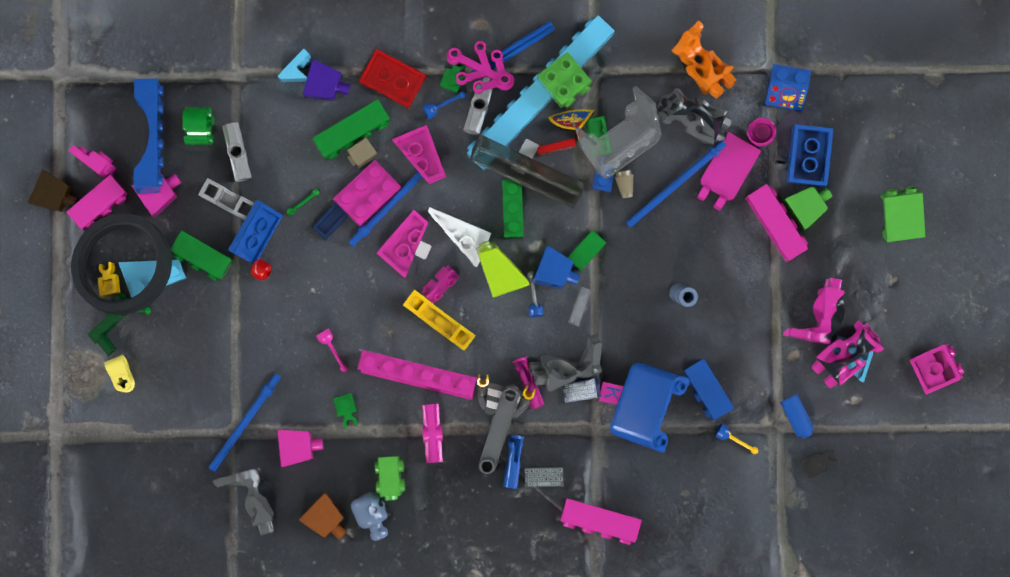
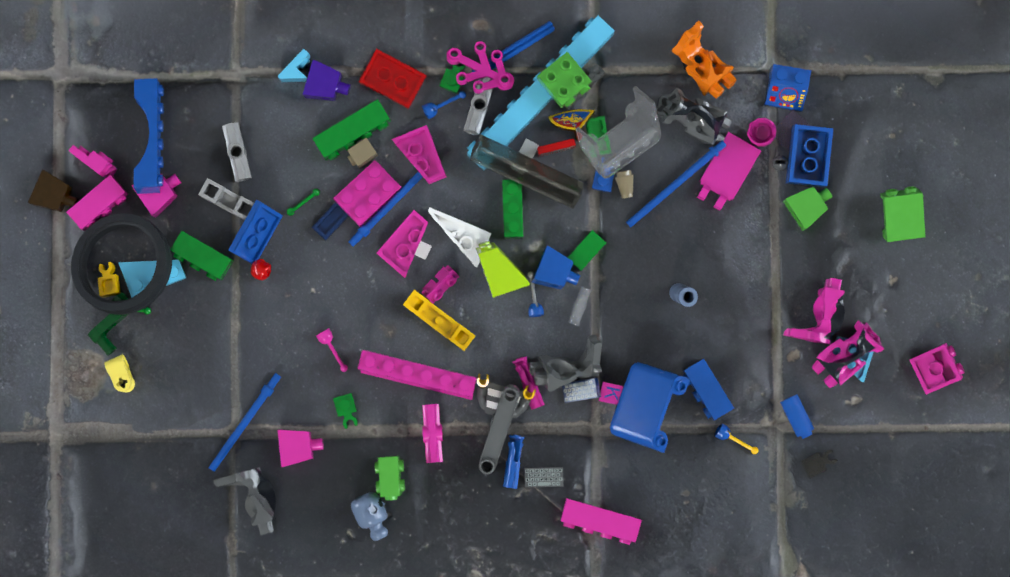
(197, 125): green brick -> none
(324, 518): dark orange torso -> none
(776, 222): dark pink brick -> none

